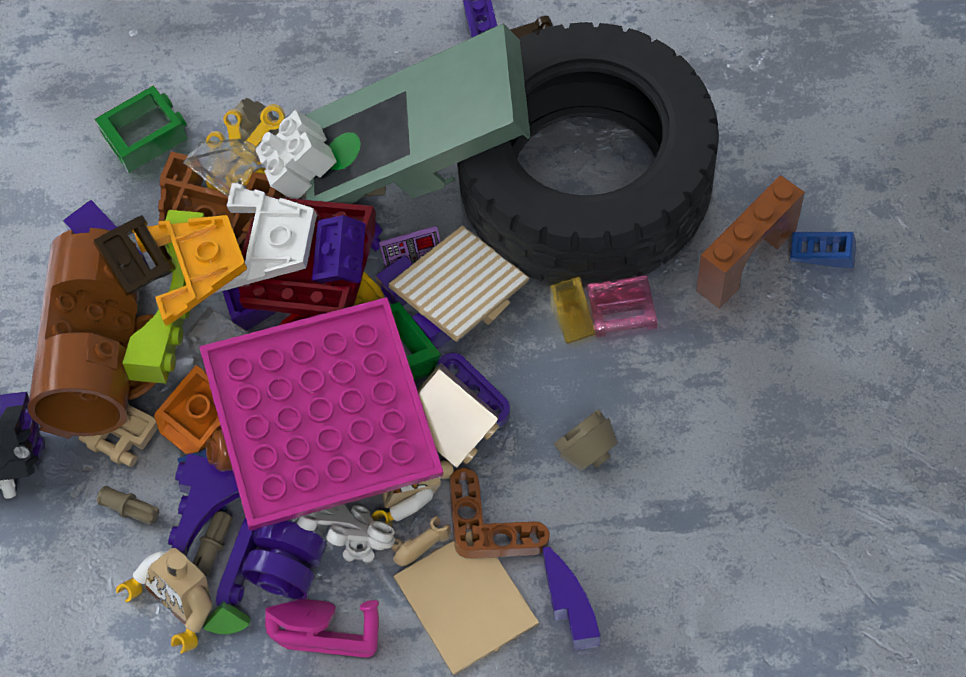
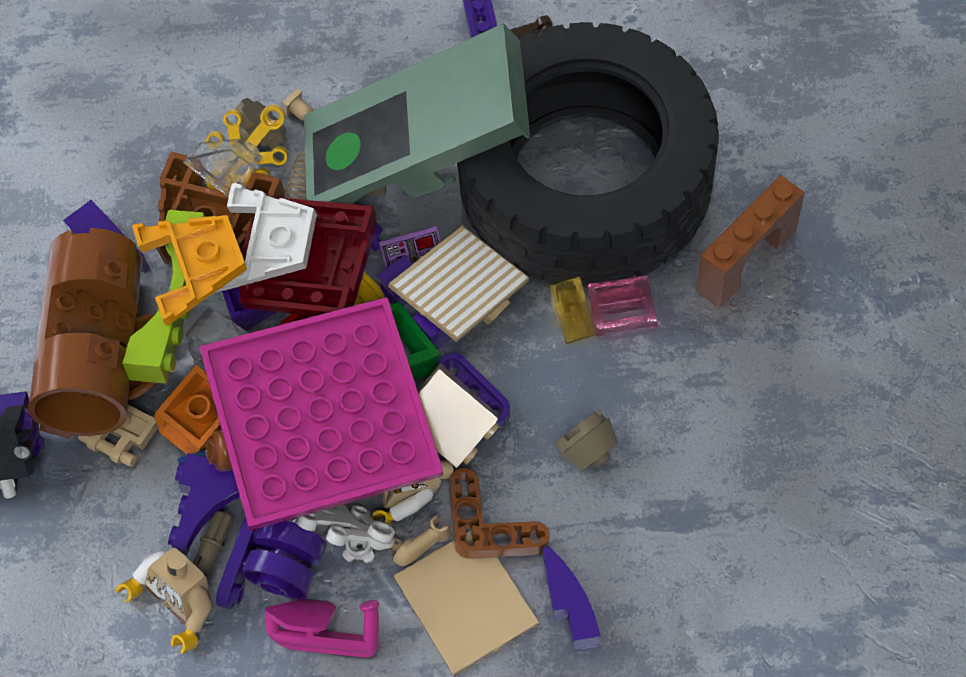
(125, 259): dark brown plate -> none
(127, 505): dark tan axle -> none
(153, 144): green window -> none
(226, 620): bright green tile -> none
(295, 105): none -> tan piece
(295, 155): white brick -> none
(339, 250): dark purple bracket -> none
(834, 258): blue slope -> none

